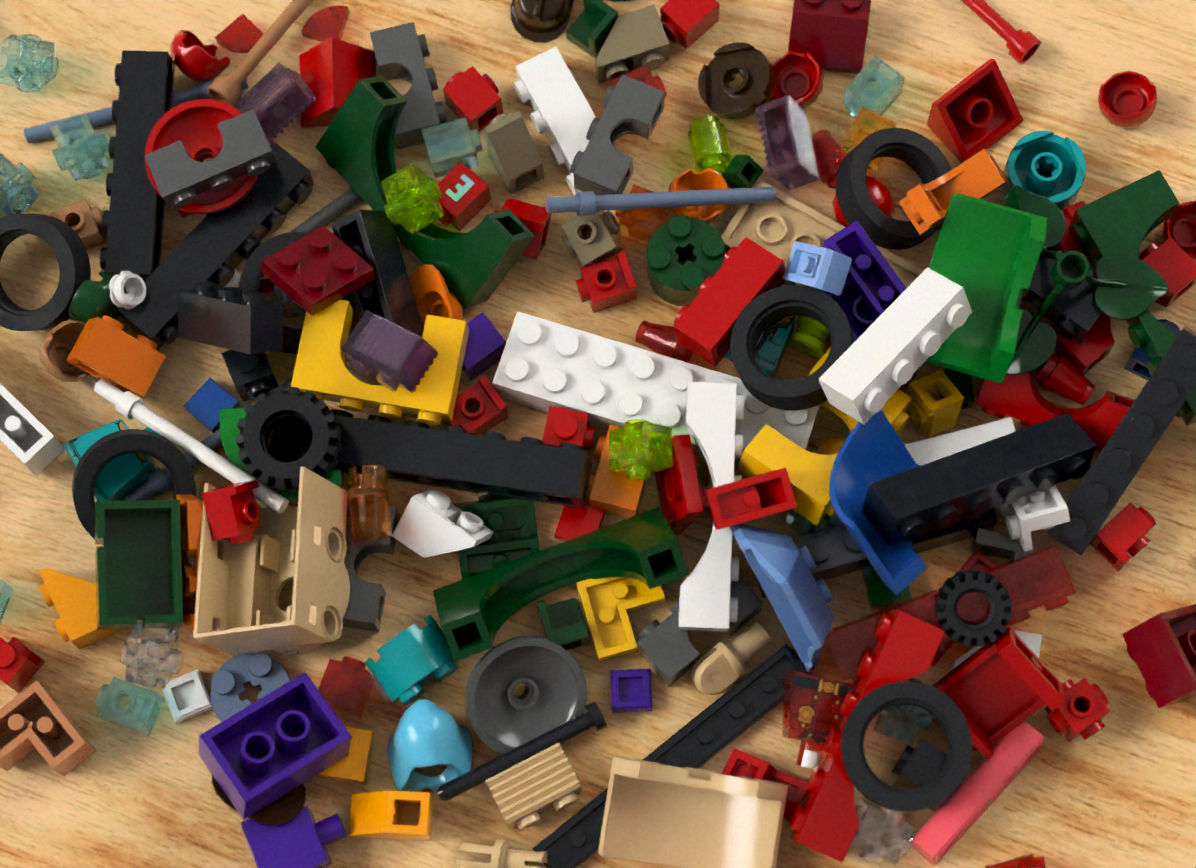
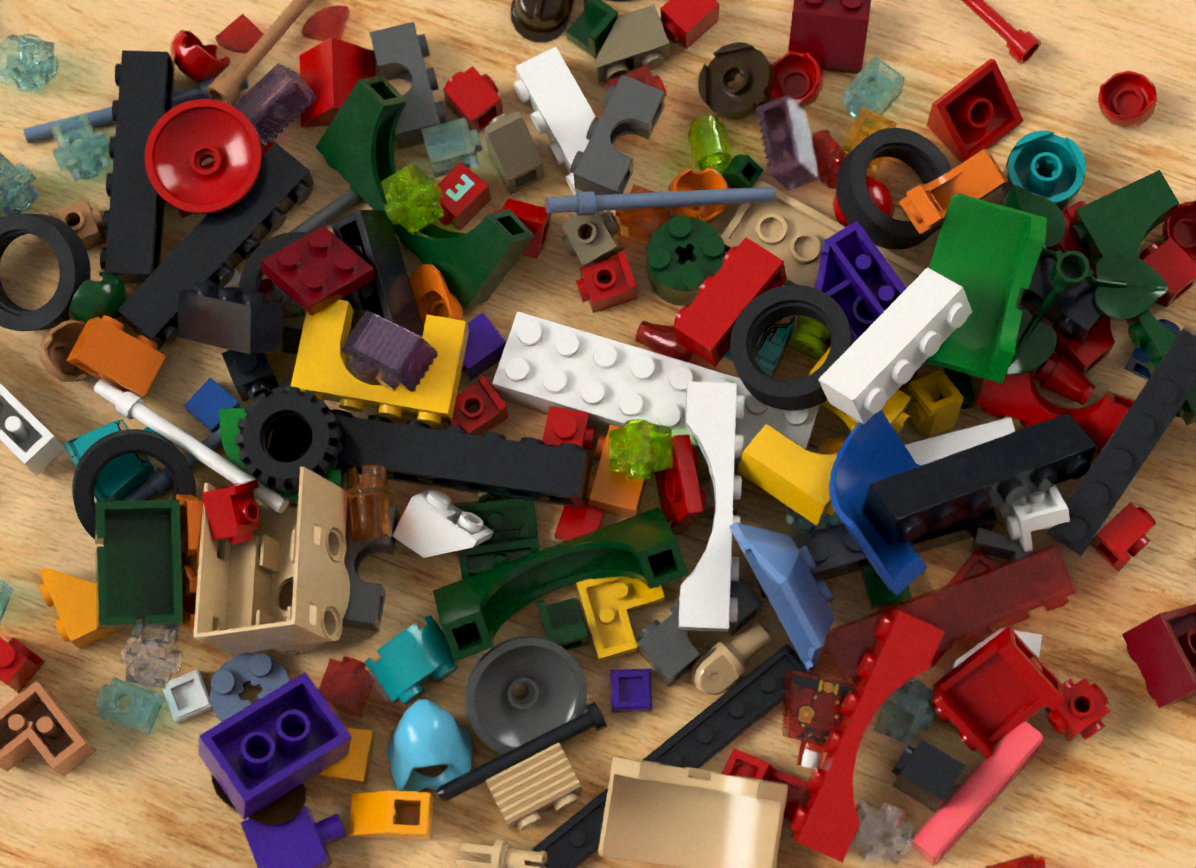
(134, 287): white plate -> none
(243, 152): dark grey arch -> none
(750, 498): red slope -> none
(817, 268): light blue slope -> none
(949, 717): black tyre -> none
(978, 633): black tyre -> none

